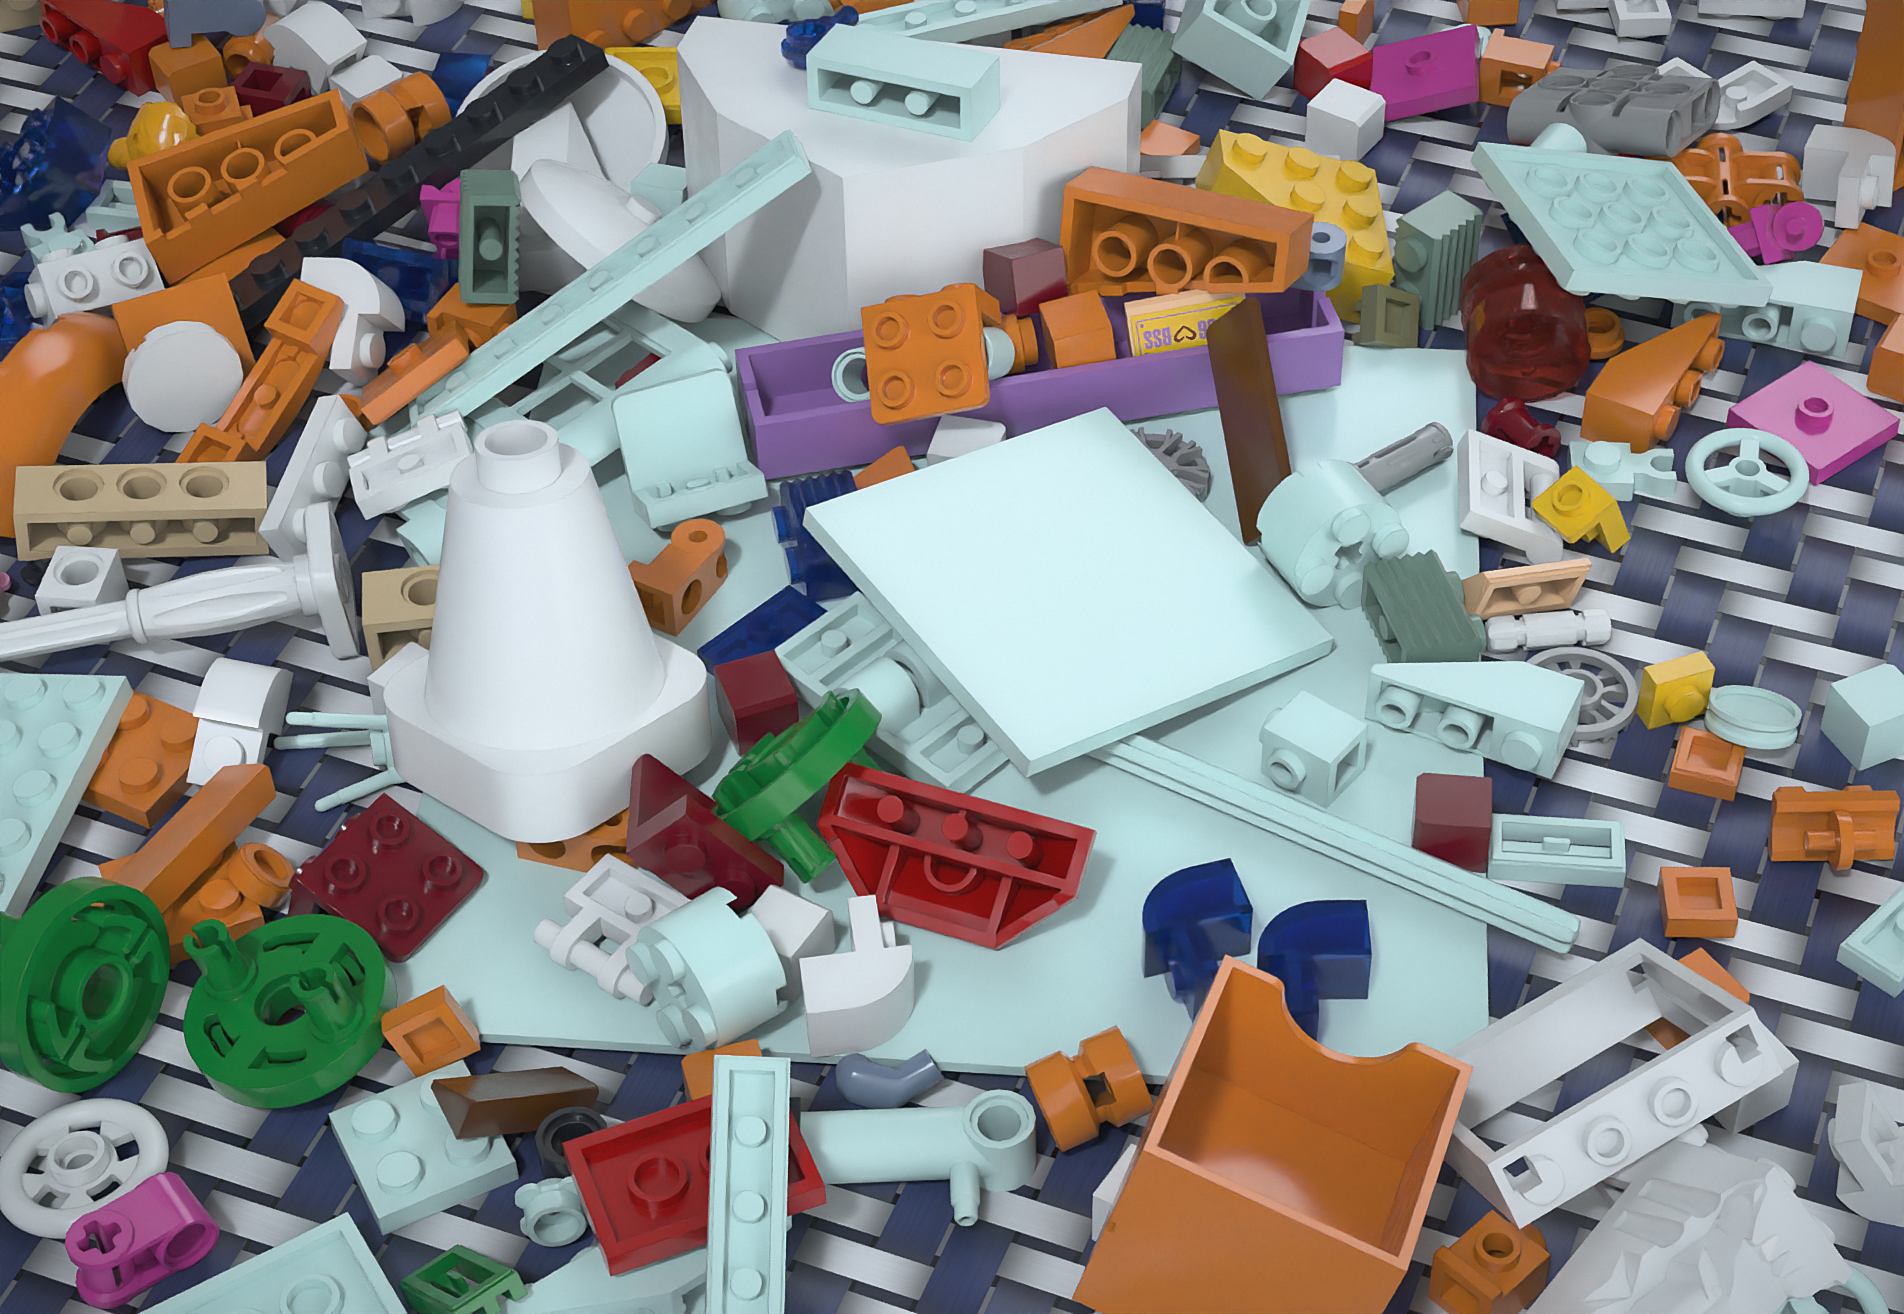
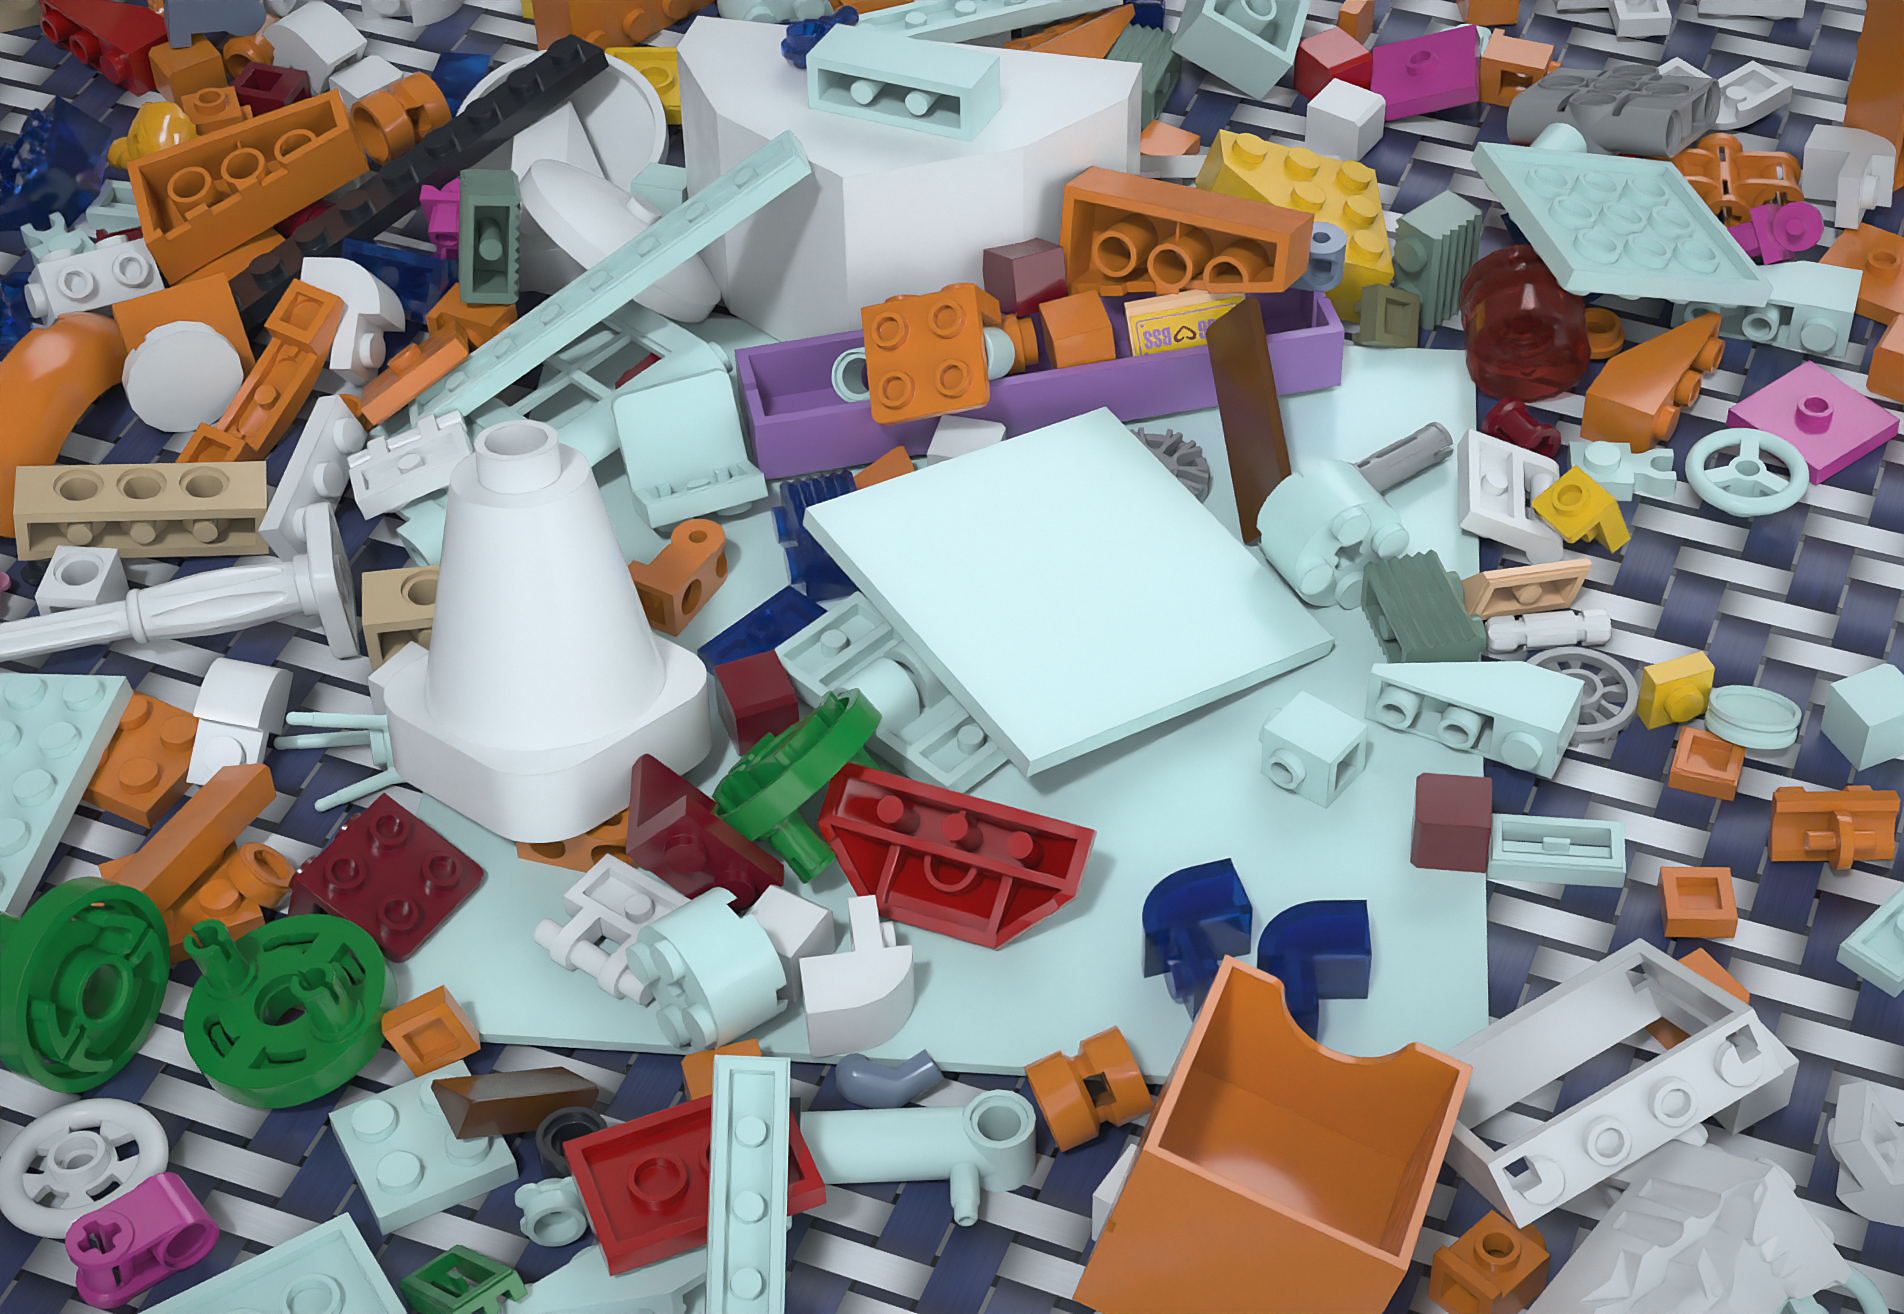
(1344, 841): light aqua axle -> none

